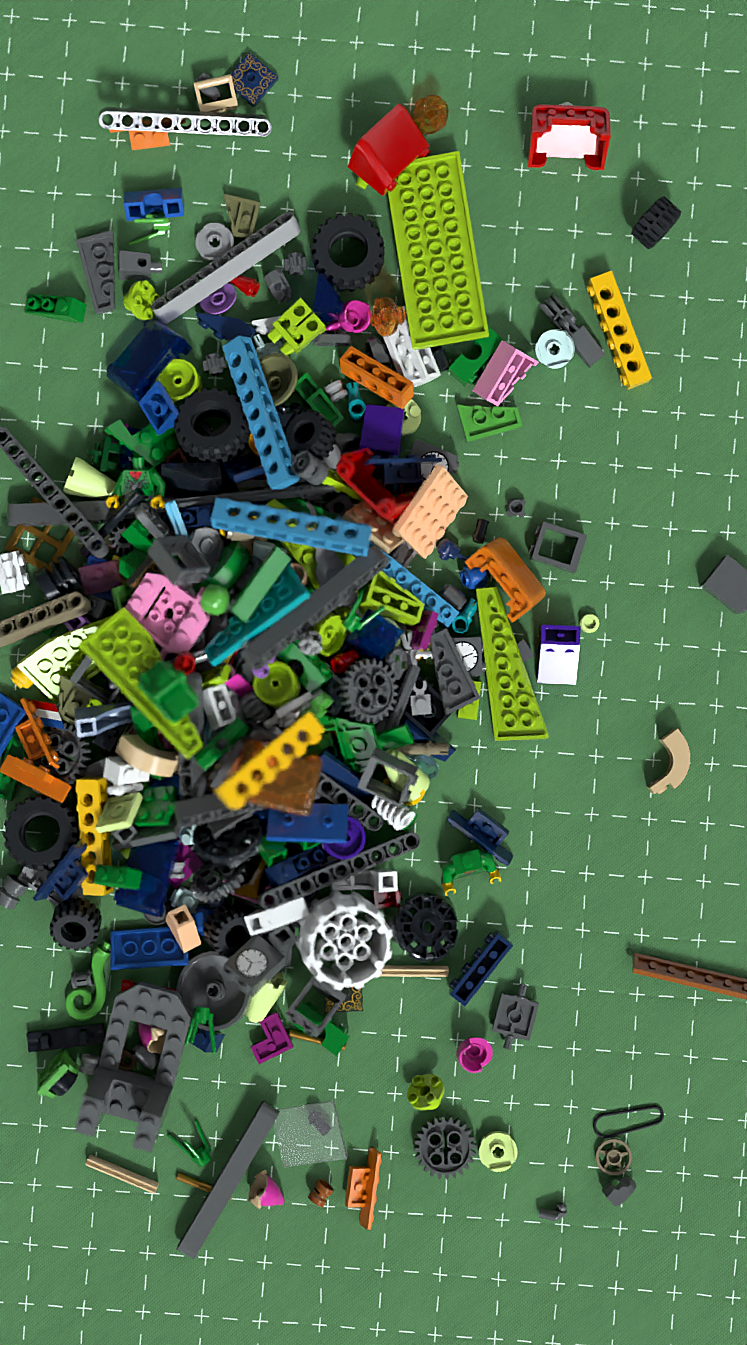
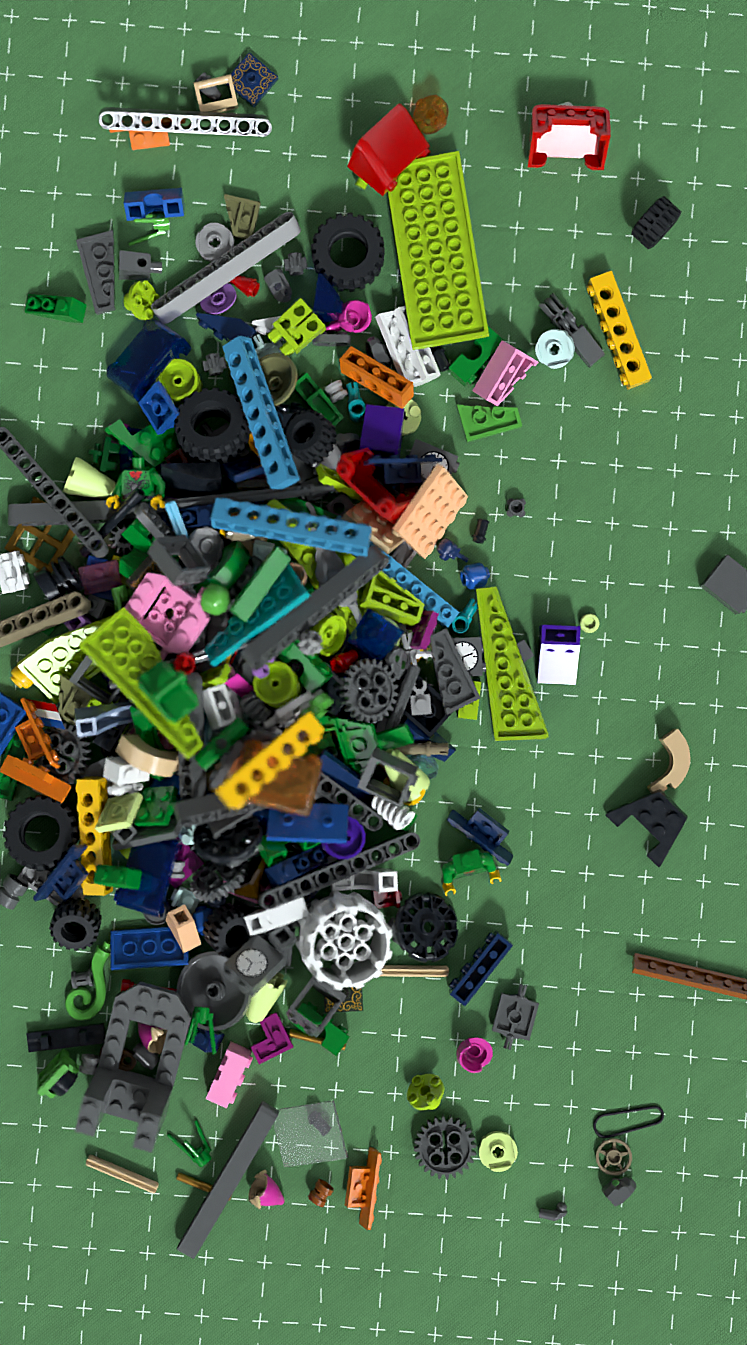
(229, 1075): none -> bright pink wedge
(310, 468): dark grey wheel -> none
(352, 619): green plant -> none
(387, 316): clear orange plate -> none
(453, 596): dark grey brick -> none
(511, 575): orange windscreen -> none
(576, 553): dark grey window -> none
(658, 816): none -> black wing

